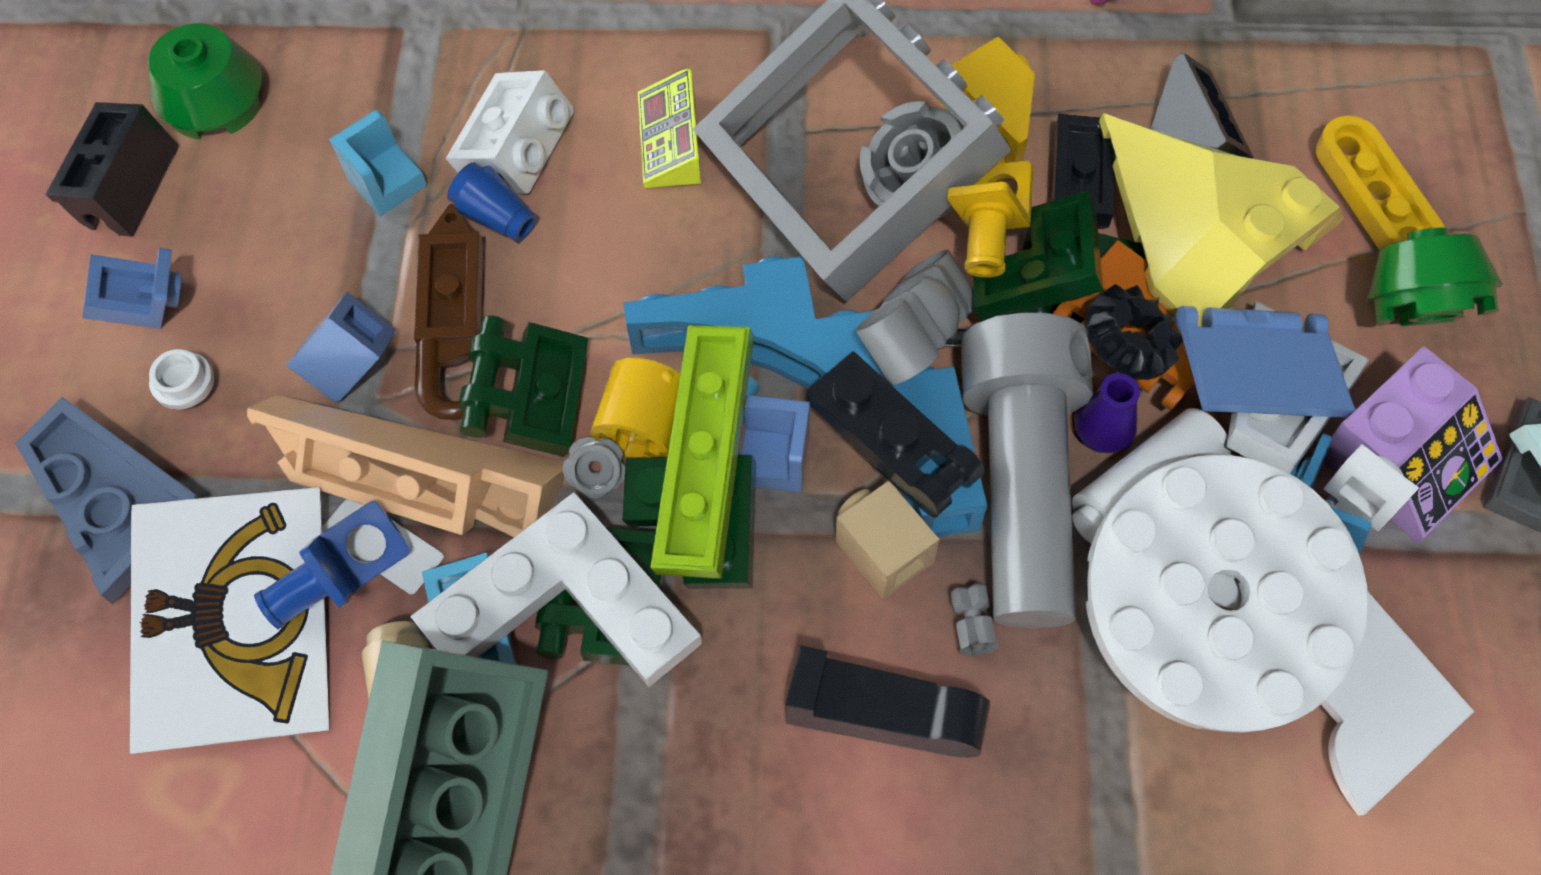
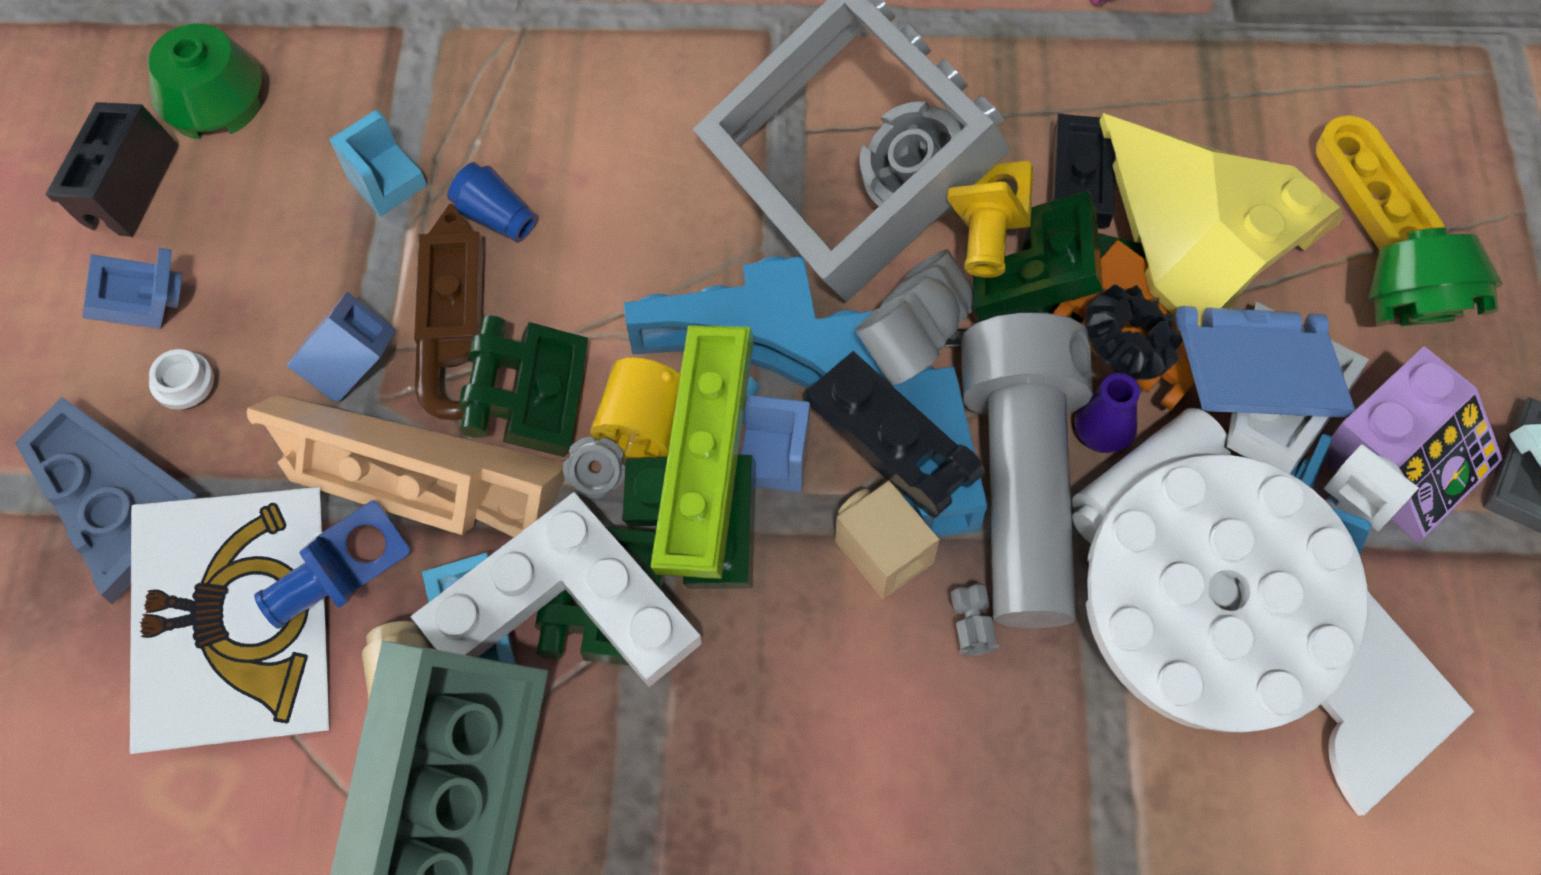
(368, 544): white sticker -> none
(514, 127): white bracket -> none
(667, 132): slope -> none
(884, 706): black leg -> none
(1007, 84): yellow slope -> none
(1197, 110): slope -> none

